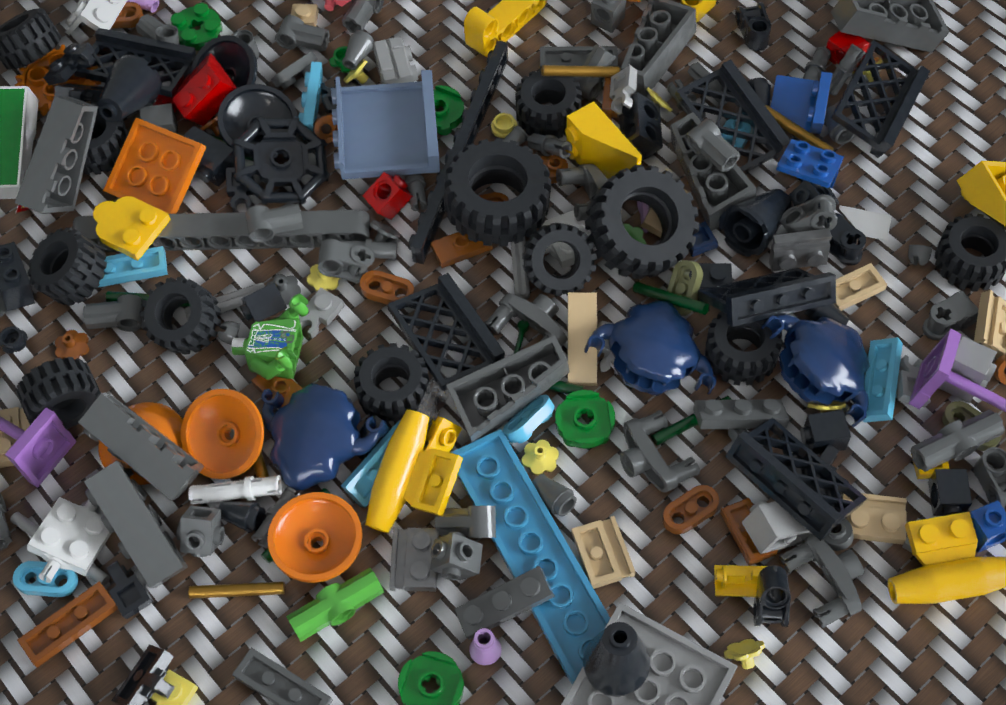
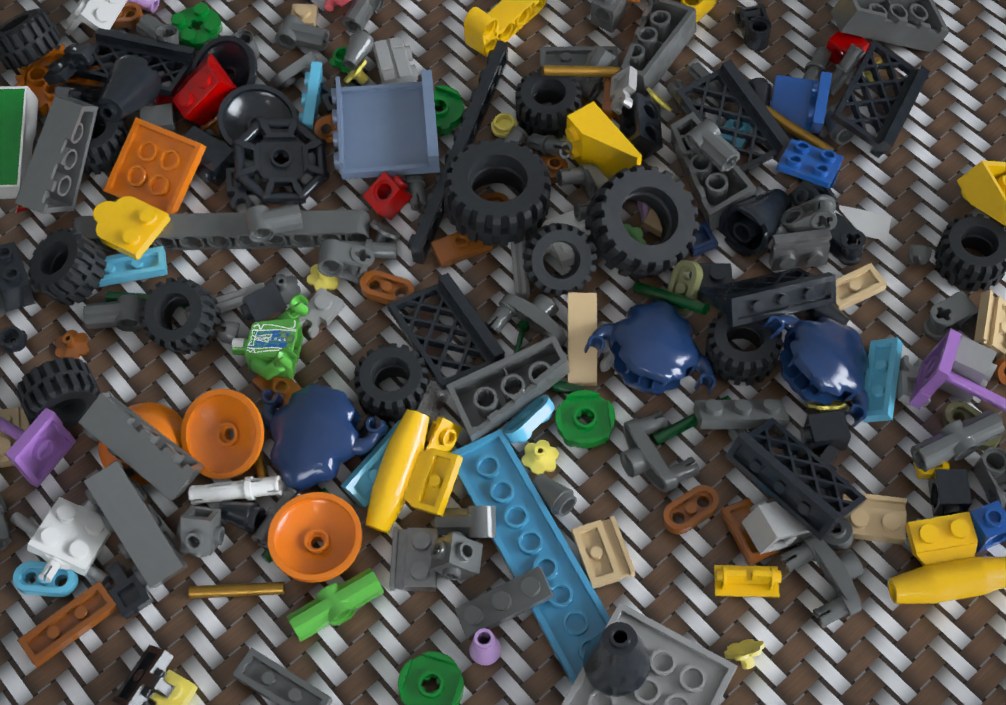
(772, 597): black piece -> none

